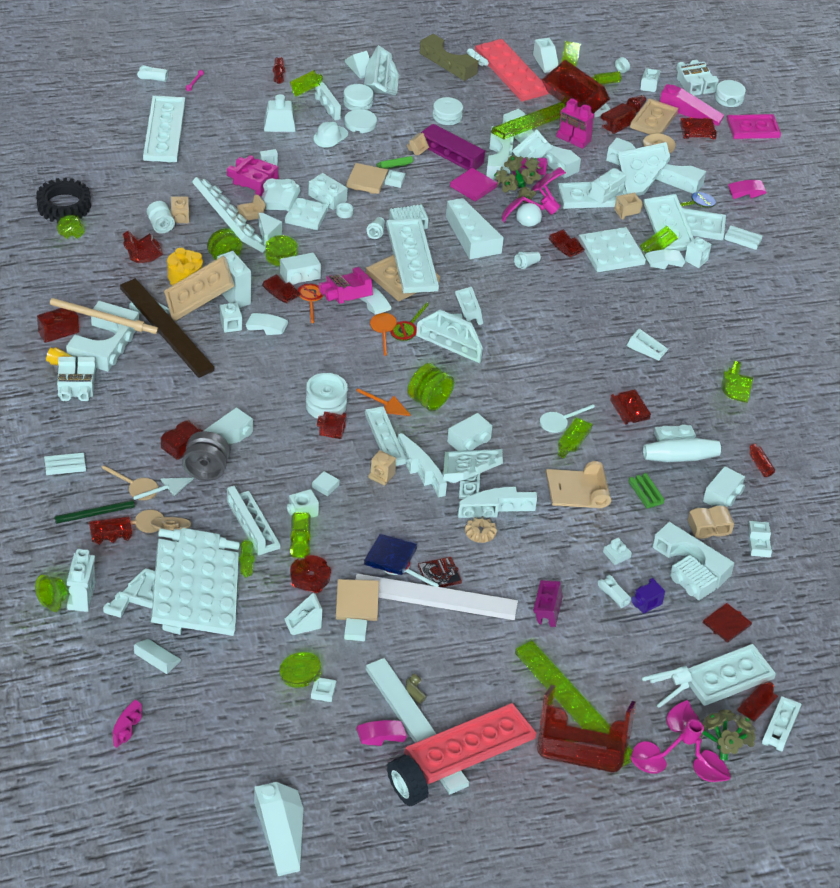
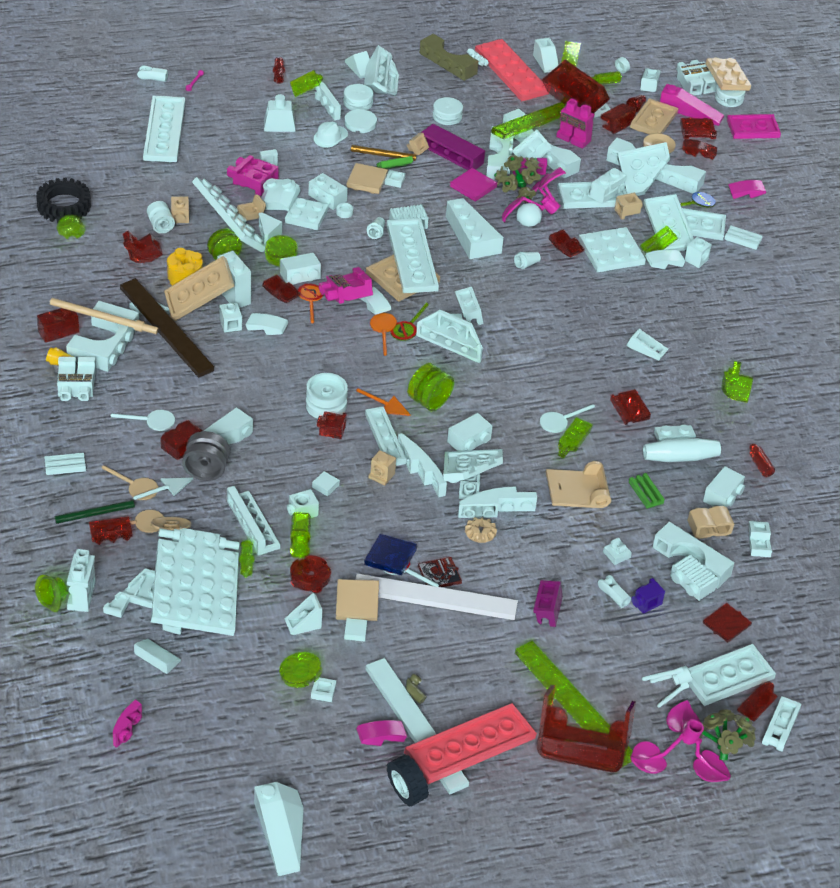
(156, 420): none -> light aqua piece
(380, 152): none -> pearl gold bar
(693, 147): none -> clear red slope
(728, 74): none -> tan plate

